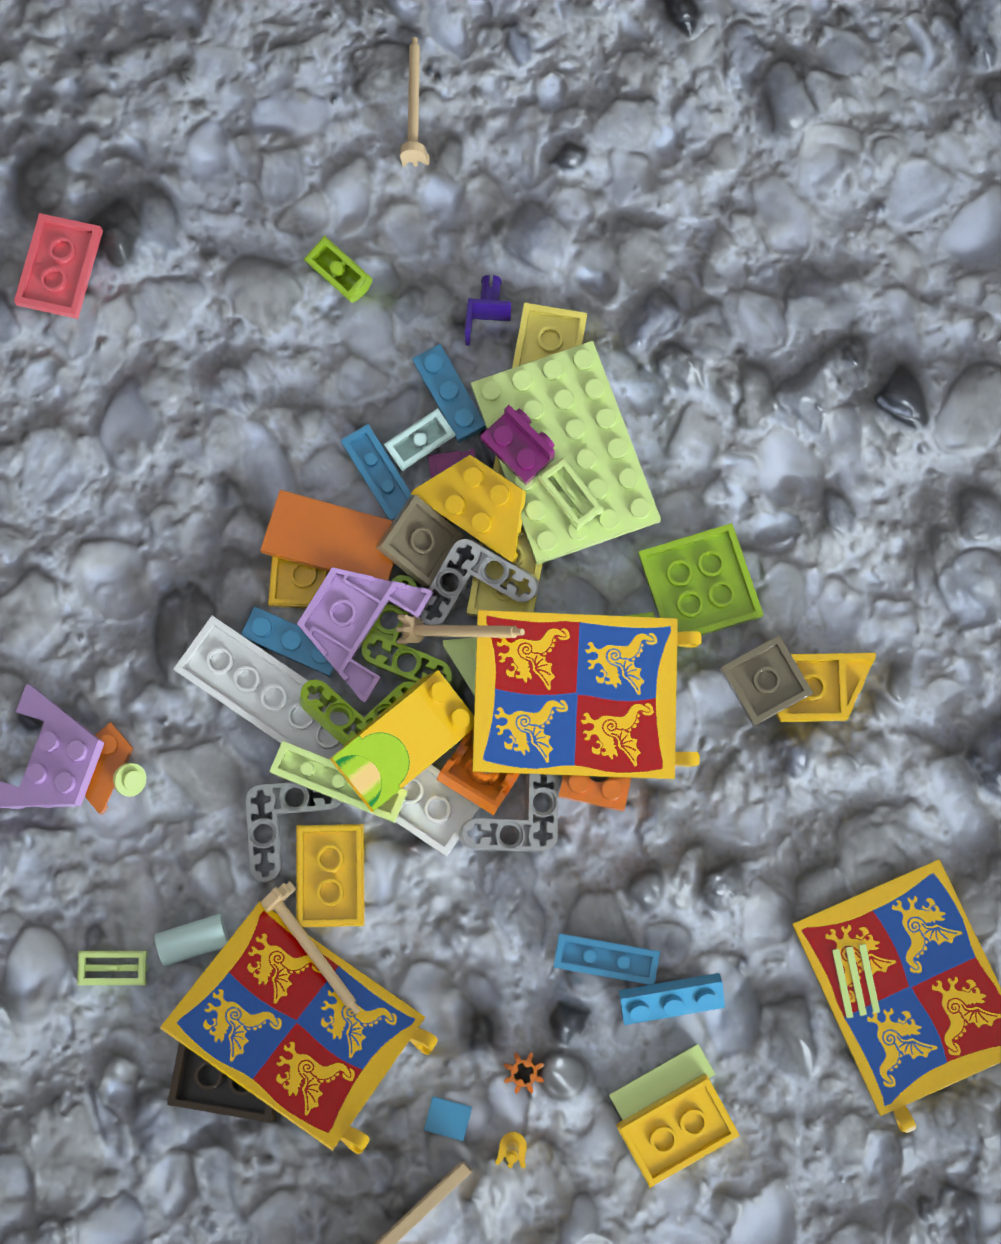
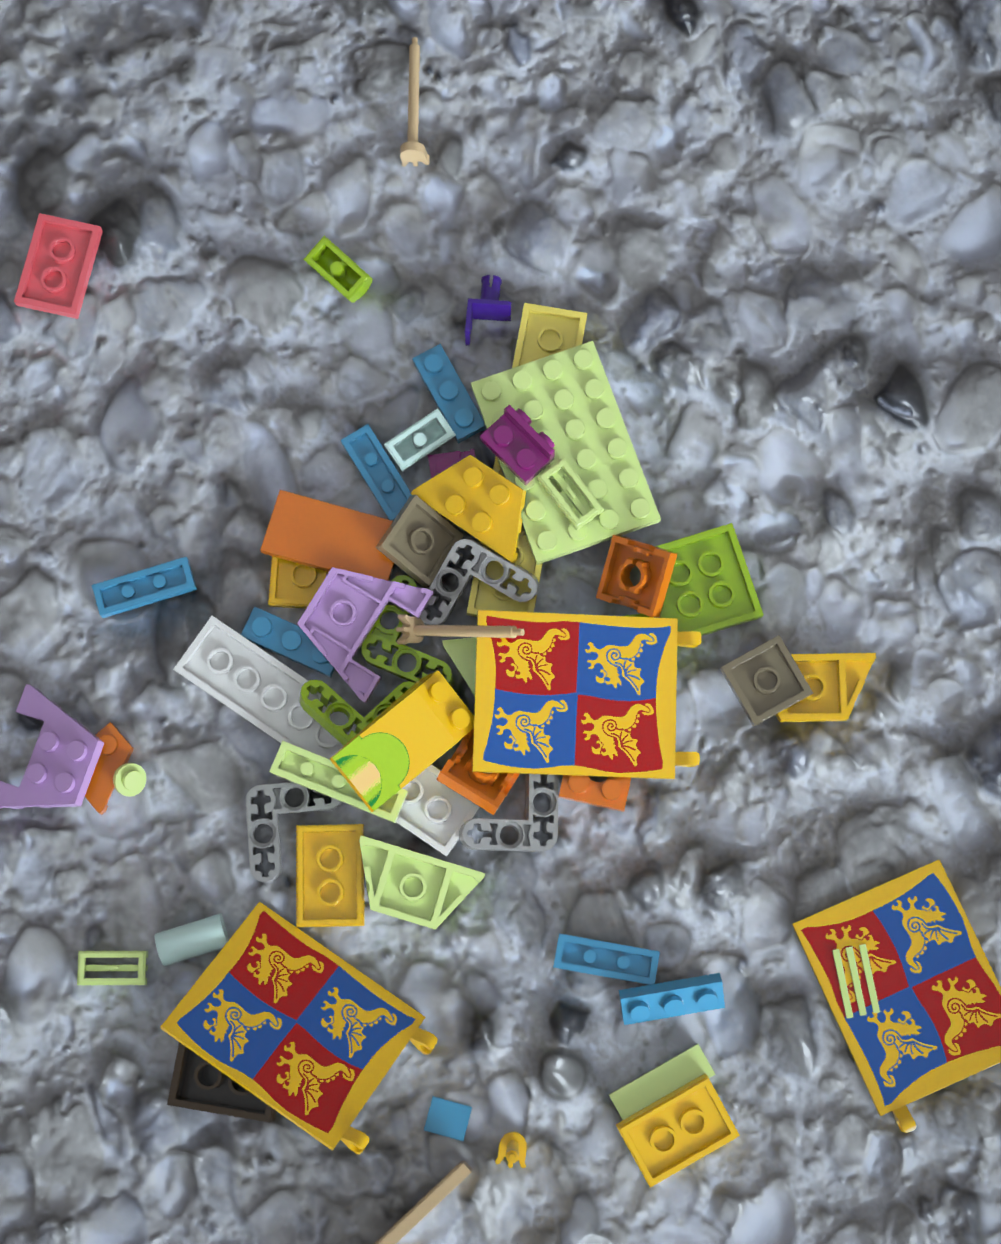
(144, 587): none -> dark azure plate
(275, 901): tan piece -> none
(413, 884): none -> yellowish green wing
(514, 1069): orange gear -> none
(655, 572): none -> orange brick

